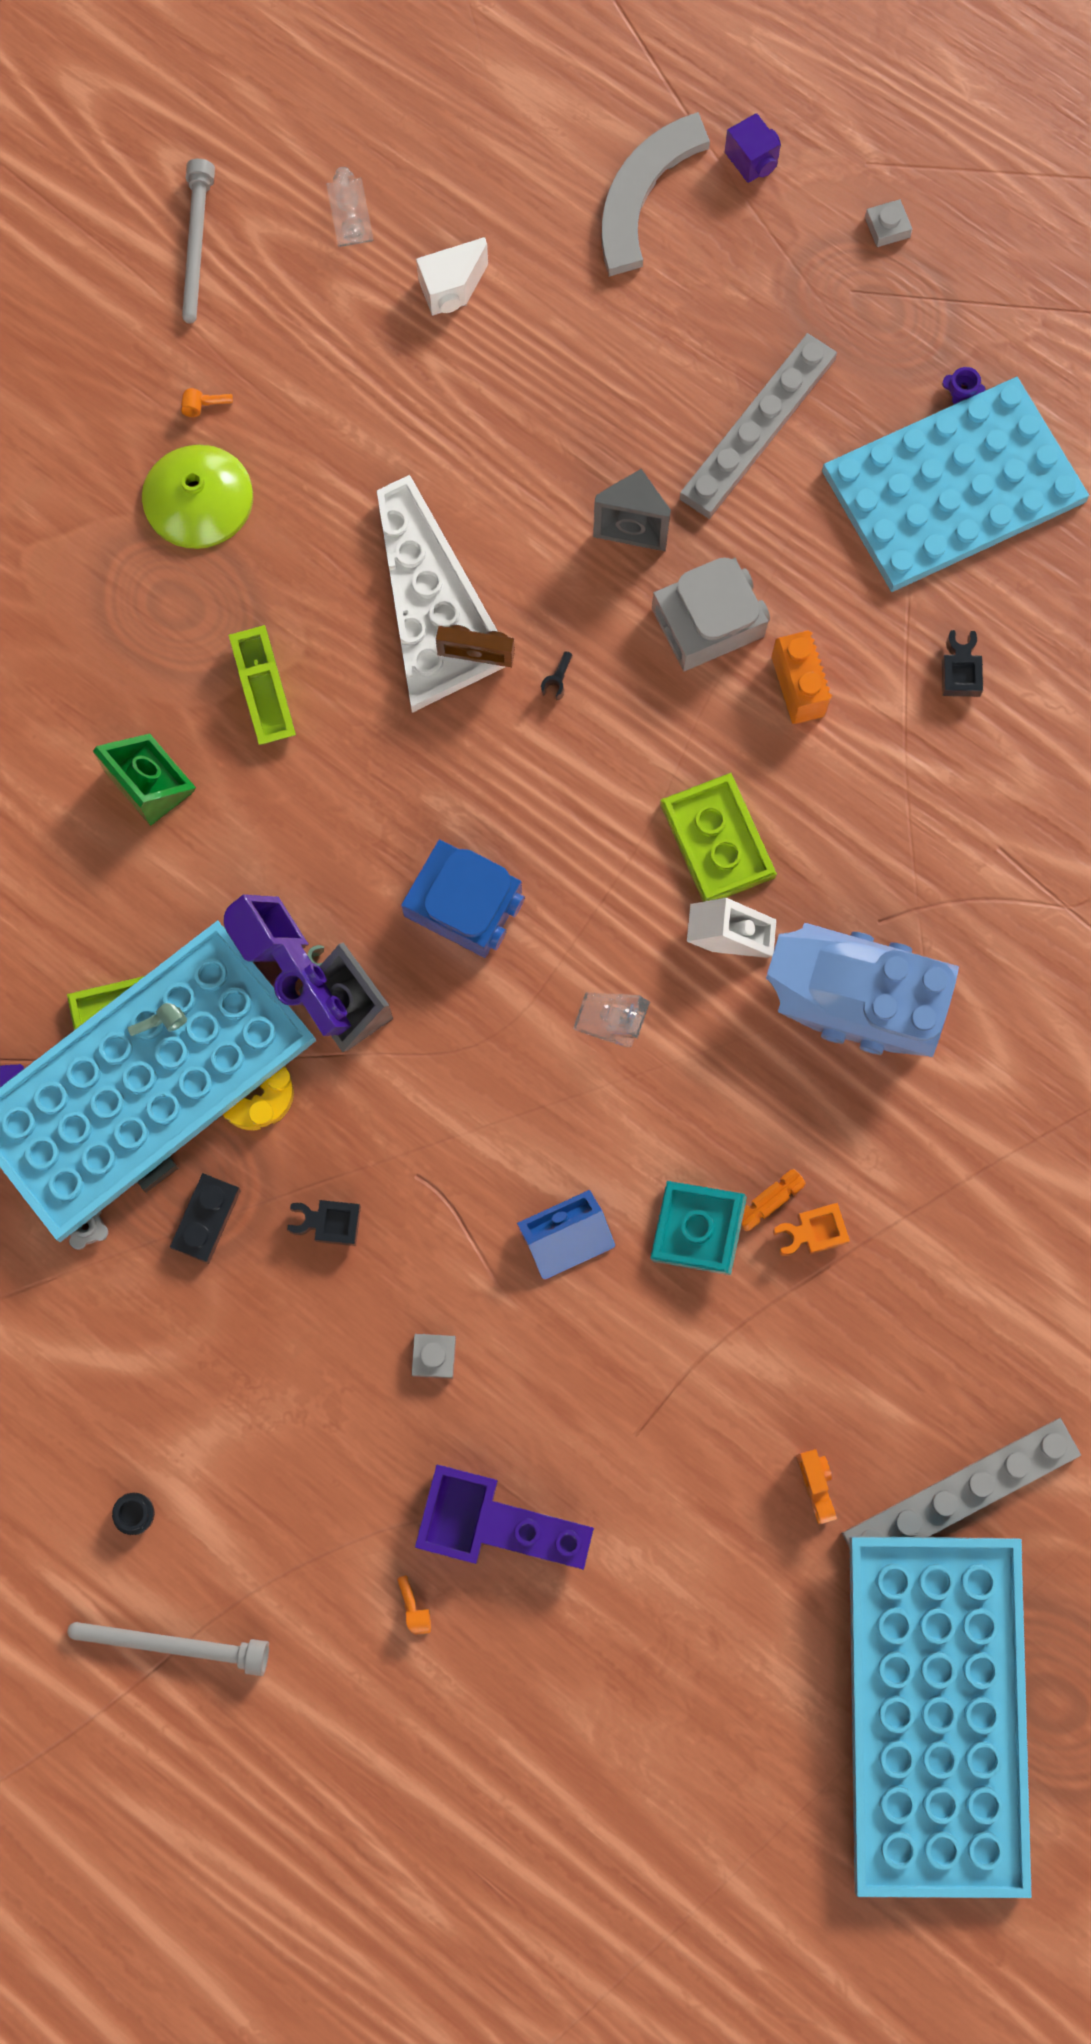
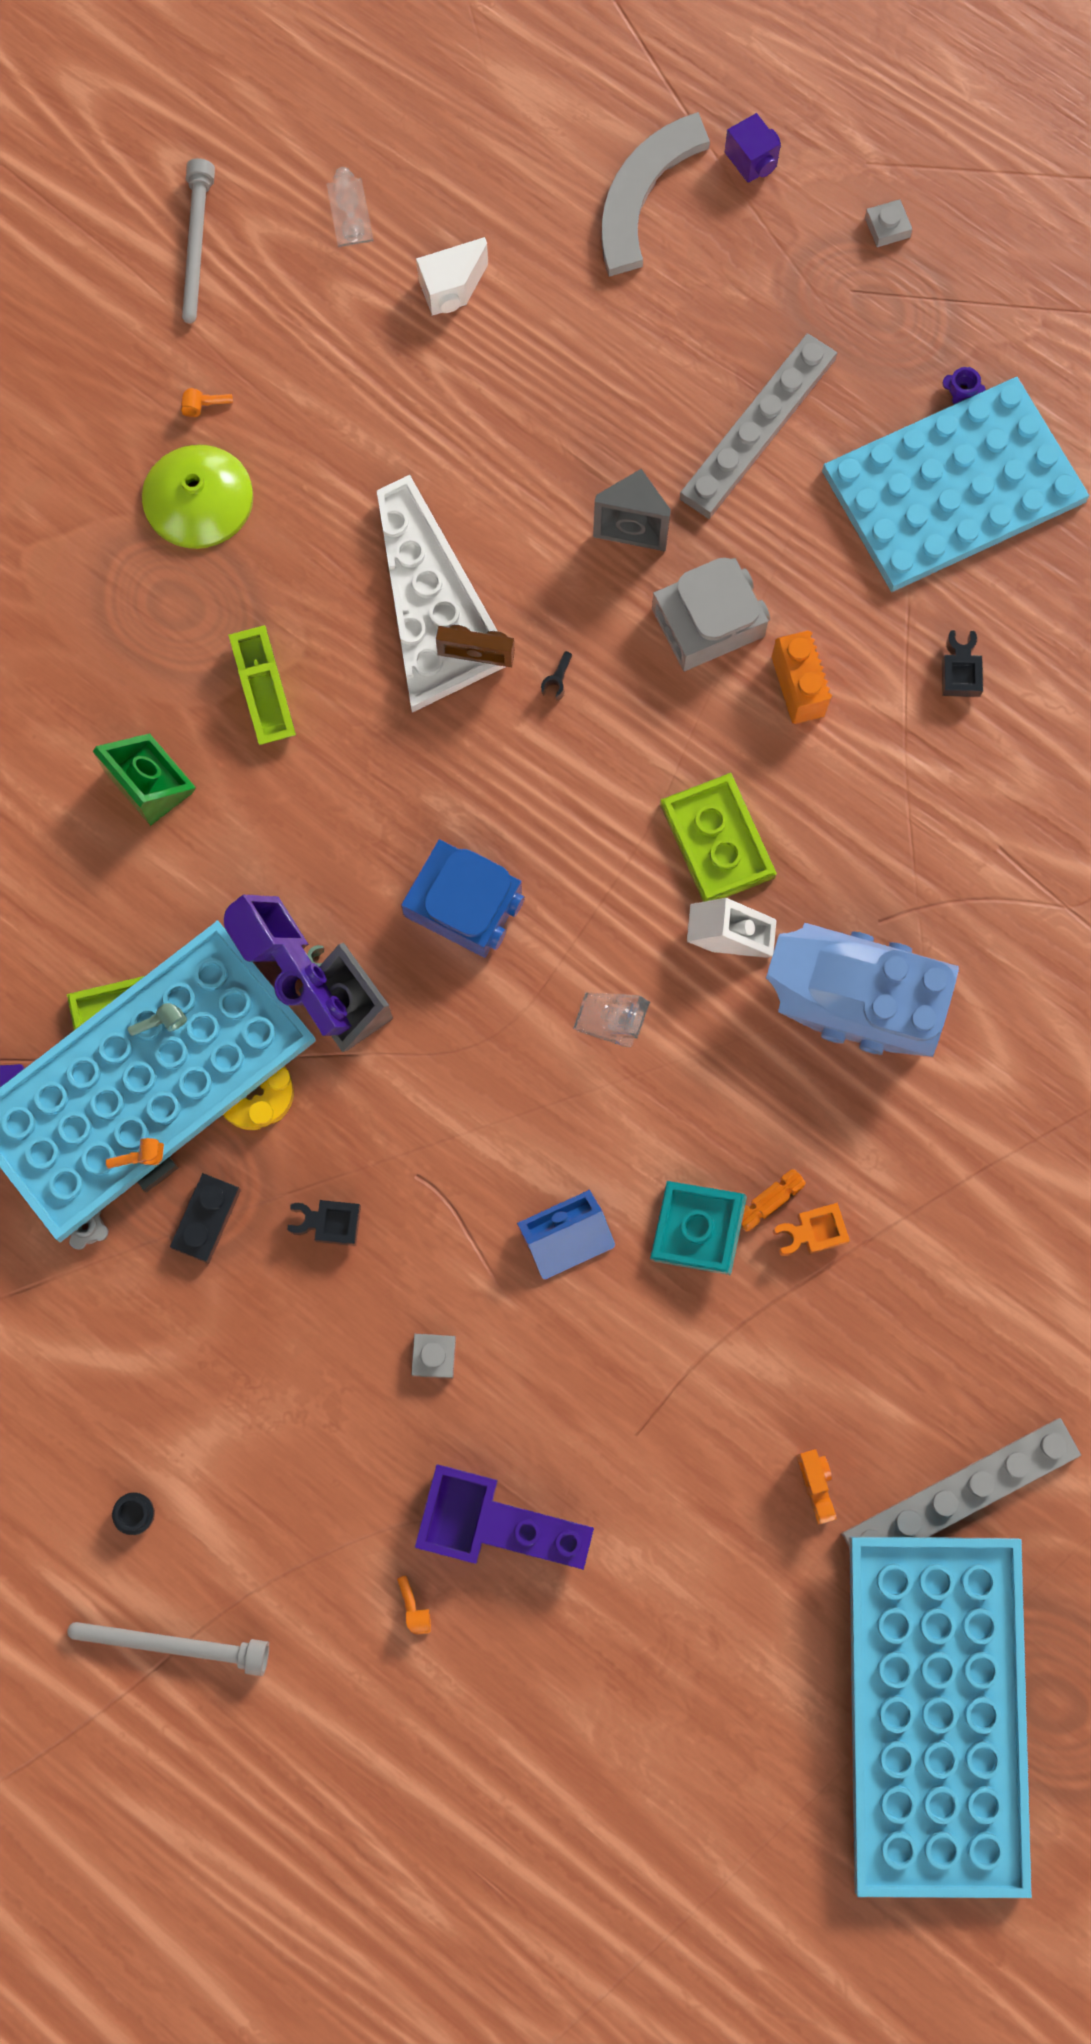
(149, 1154): none -> orange hand

